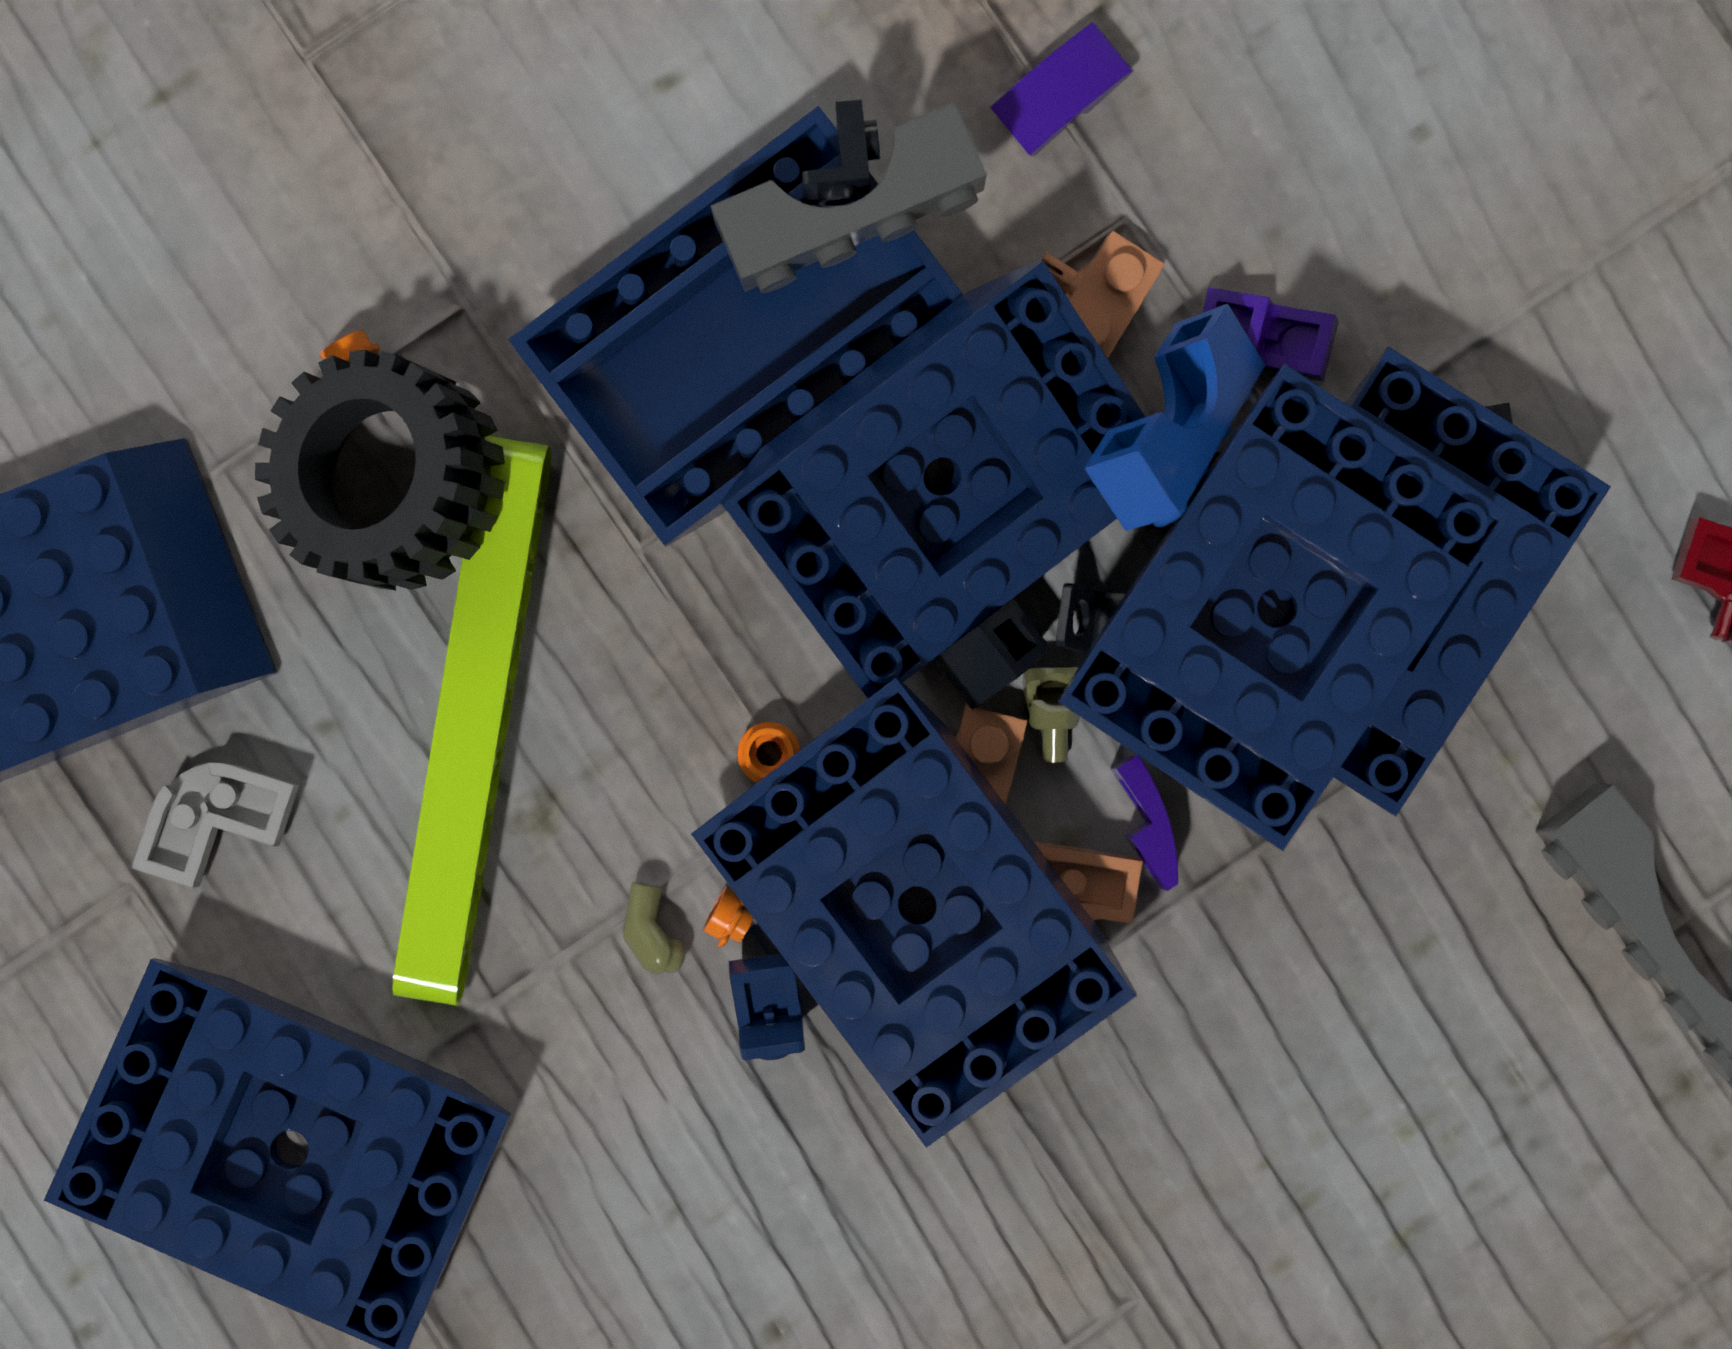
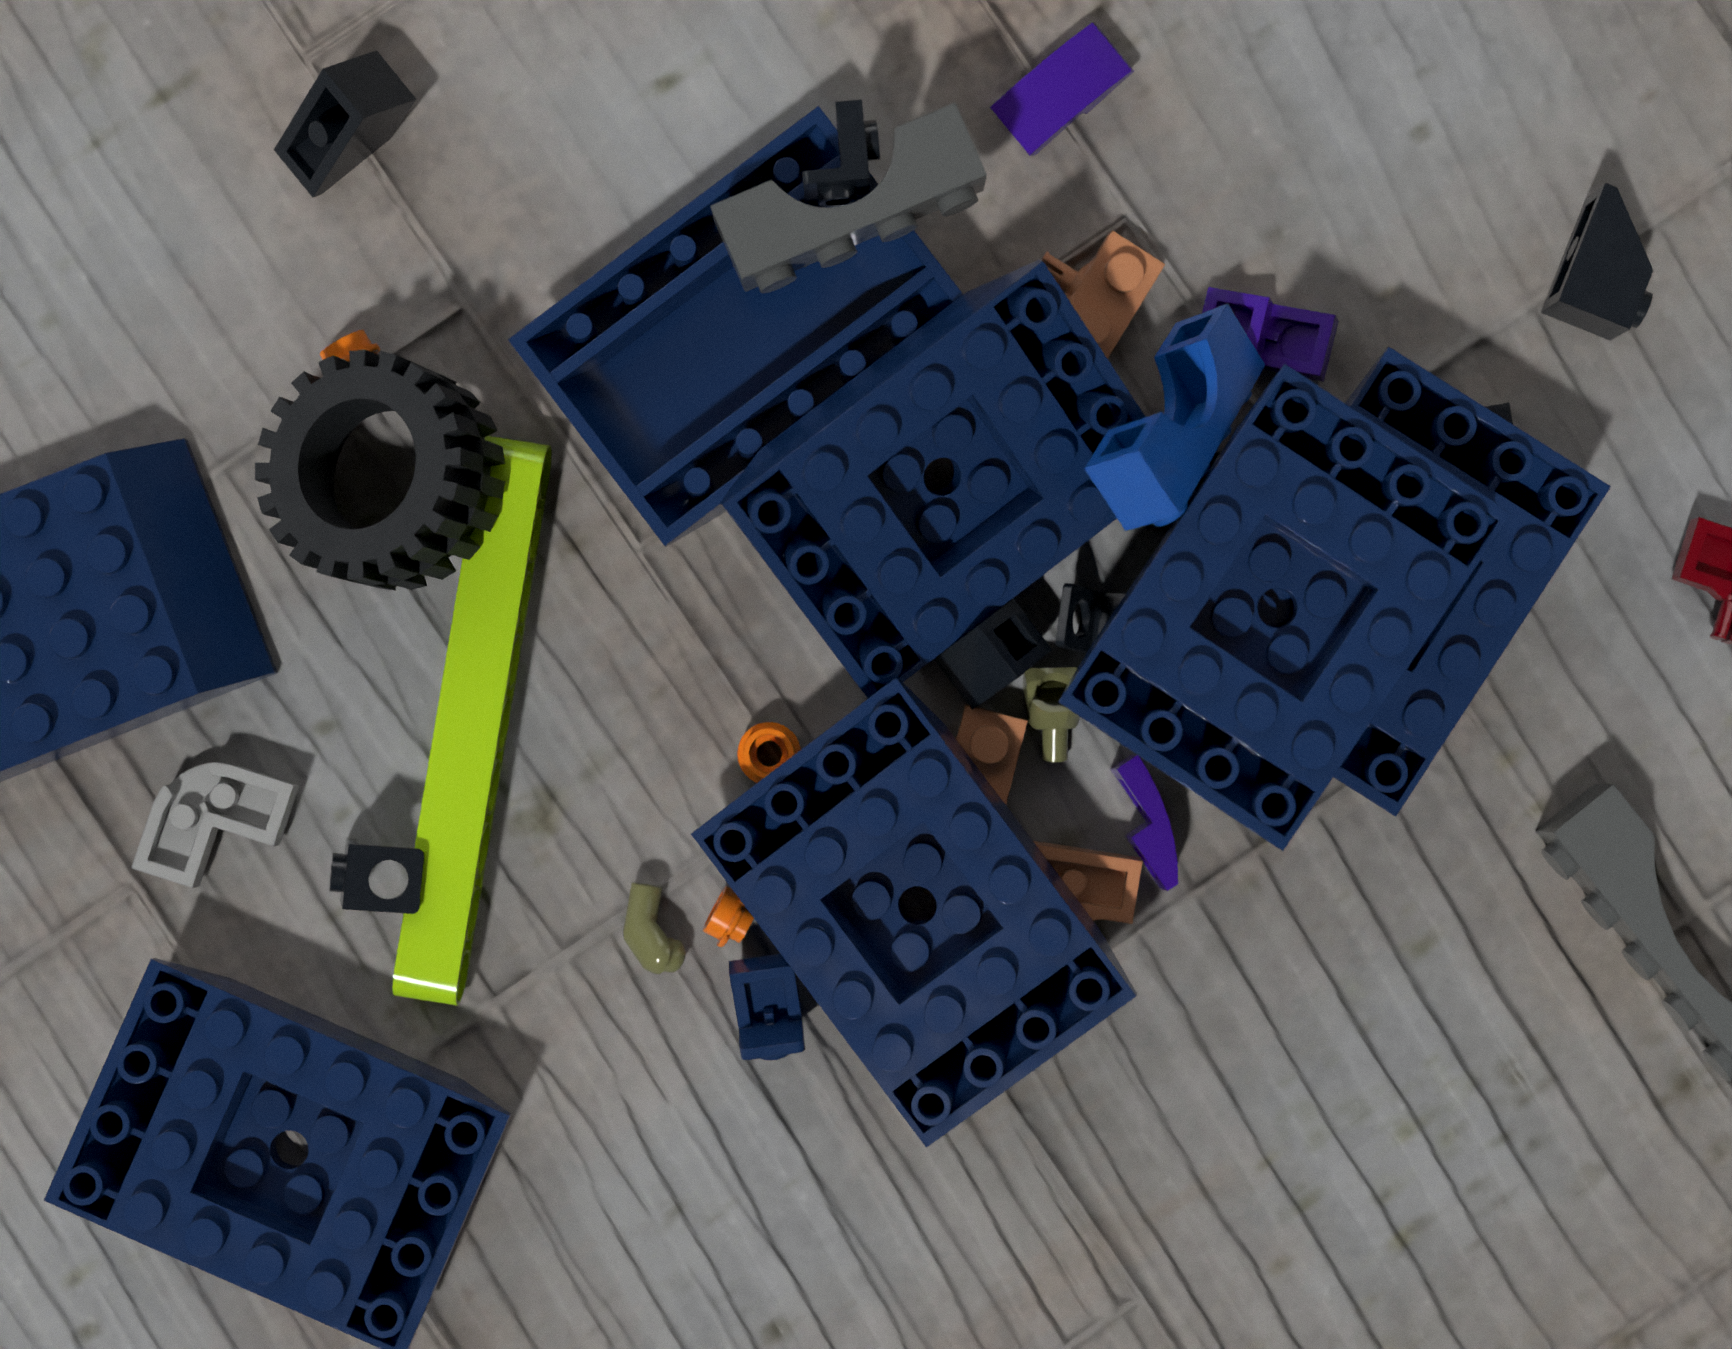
(343, 120): none -> black slope
(352, 871): none -> black bracket
(1602, 270): none -> black slope

